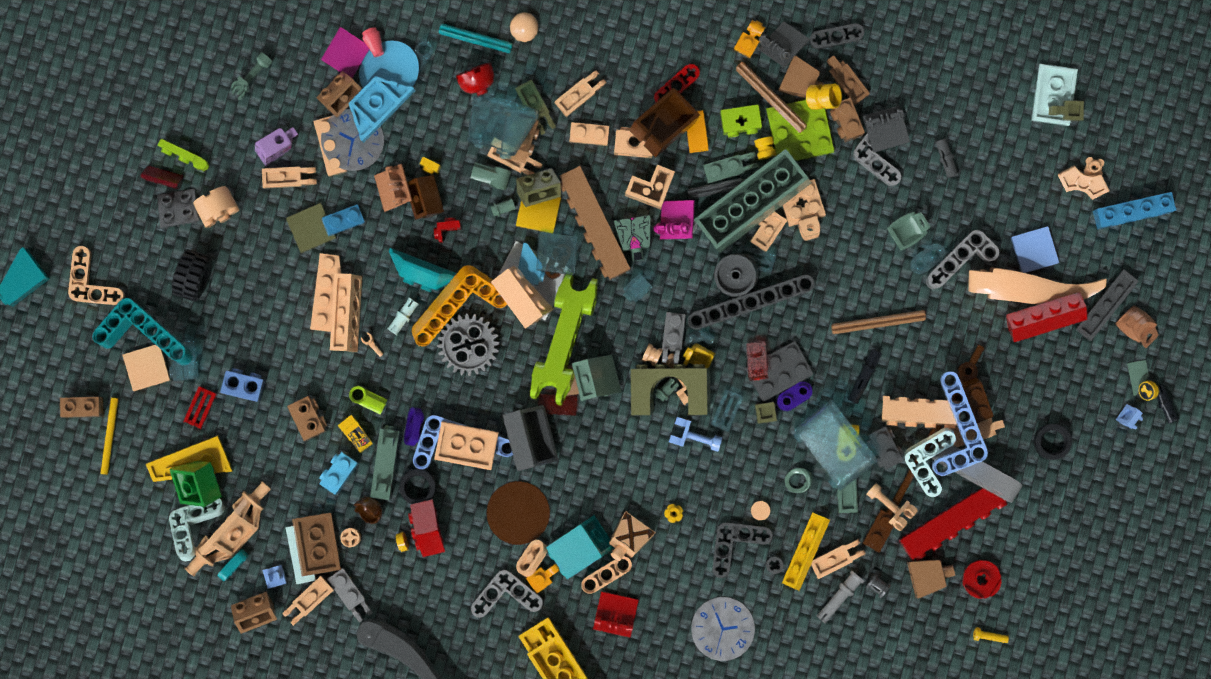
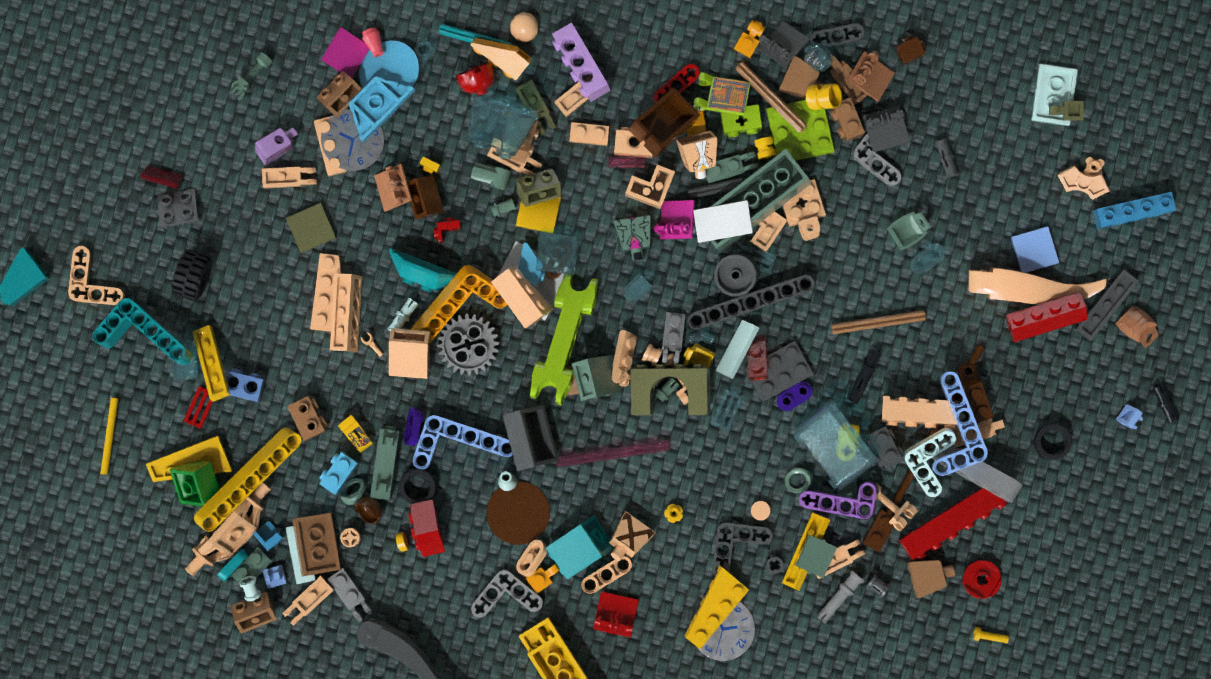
(81, 407): medium nougat brick -> none
(146, 367): light nougat tile -> none
(184, 156): lime hinge -> none
(186, 521): light aqua beam -> none
(211, 363): none -> yellow plate
(216, 206): light nougat brick -> none
(238, 481): none -> yellow beam
(250, 588): none -> light aqua bush
(253, 565): none -> sand green plate
(268, 535): none -> dark azure panel
(343, 220): dark azure plate -> none
(353, 498): none -> sand green piece
(370, 400): lime piece -> none
(409, 353): none -> light nougat brick
(466, 445): light nougat tile -> none
(506, 57): none -> slope
(509, 484): none -> light aqua cone
(567, 408): clear red plate -> none
(569, 36): none -> lavender brick
(594, 222): medium nougat brick -> none
(613, 453): none -> clear pink axle
(623, 358): none -> light nougat hinge
(626, 162): none -> clear pink axle
(698, 152): none -> light nougat torso
(713, 442): light blue bar -> none
(718, 603): none -> yellow wing
(722, 221): none -> white sticker
(724, 95): none -> flag
(737, 349): none -> light aqua tile
(765, 412): olive plate -> none
(816, 556): none -> sand green piece
(818, 57): none -> clear light blue head
(837, 501): none -> medium lavender beam
(871, 75): none -> nougat hinge
(910, 50): none -> reddish brown brick
(958, 262): light grey beam -> none
(1138, 374): sand green sticker -> none
(1148, 390): tile -> none

